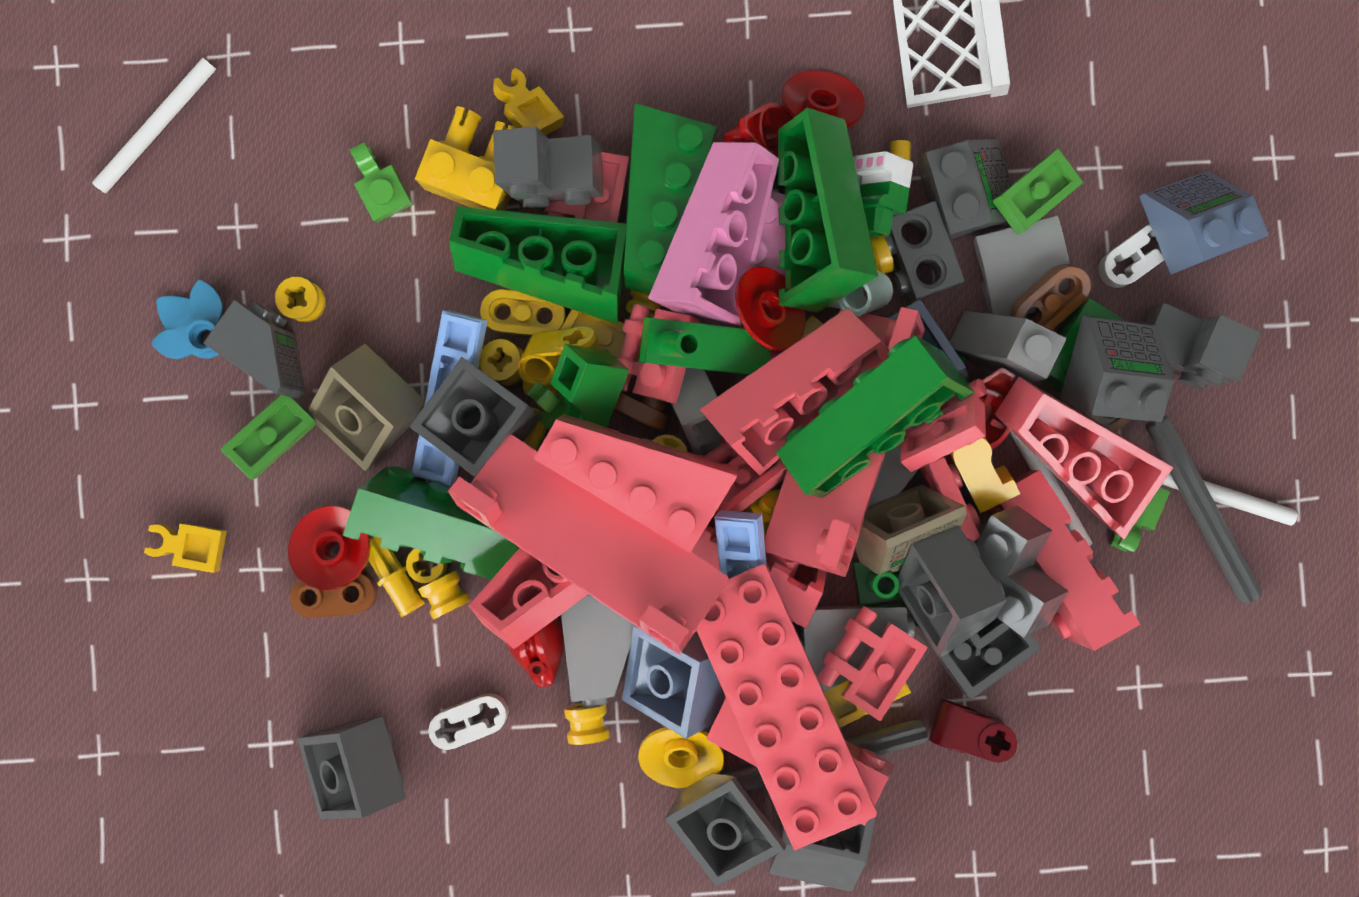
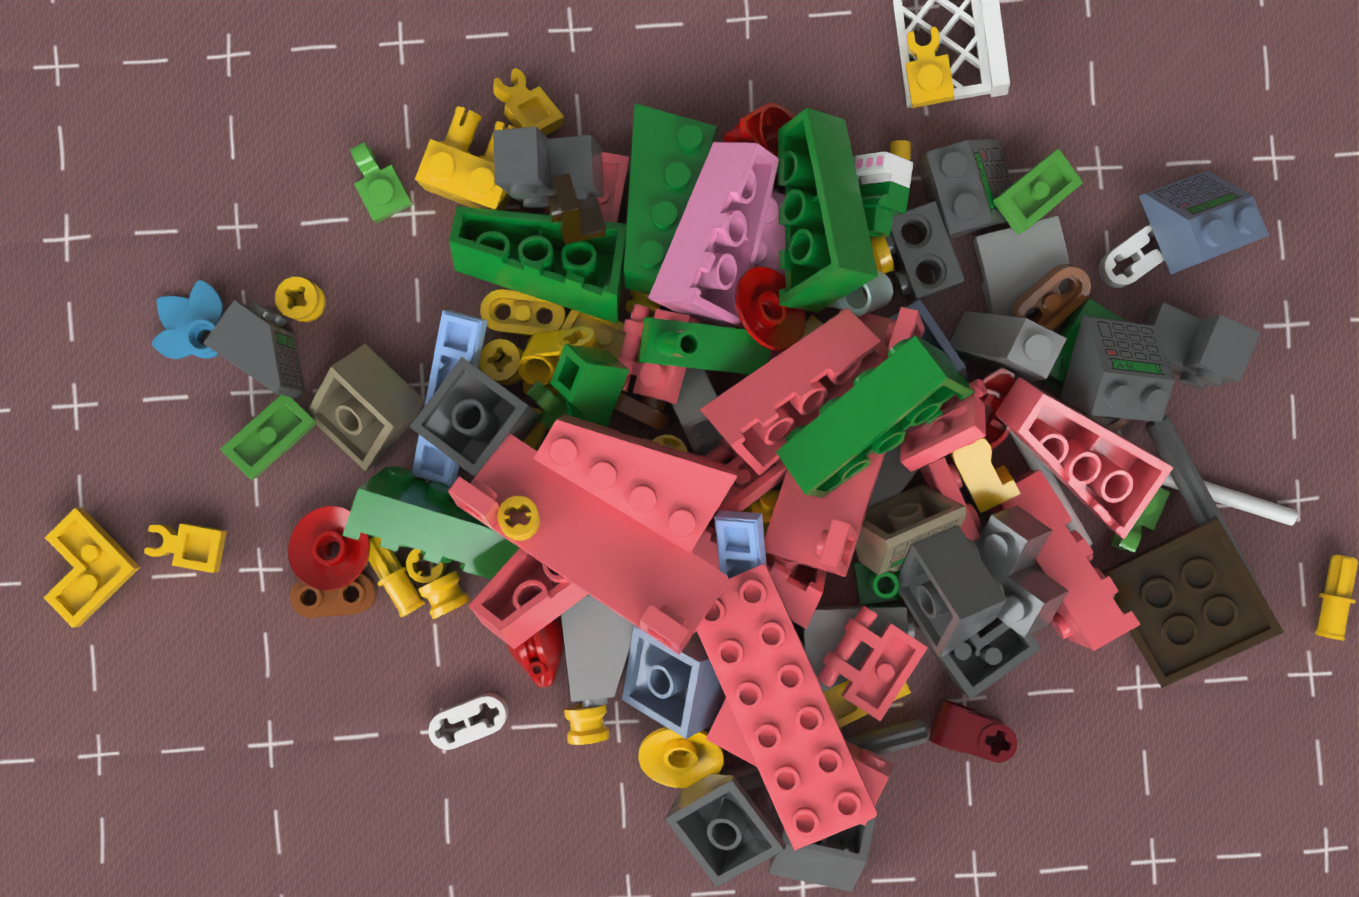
(98, 566): none -> yellow plate
(154, 125): white bar -> none
(352, 769): dark grey slope -> none
(519, 531): none -> yellow bush
(576, 218): none -> dark brown bracket
(823, 93): red dish -> none
(929, 75): none -> yellow plate
(1192, 602): none -> dark brown plate
(1337, 597): none -> yellow axle

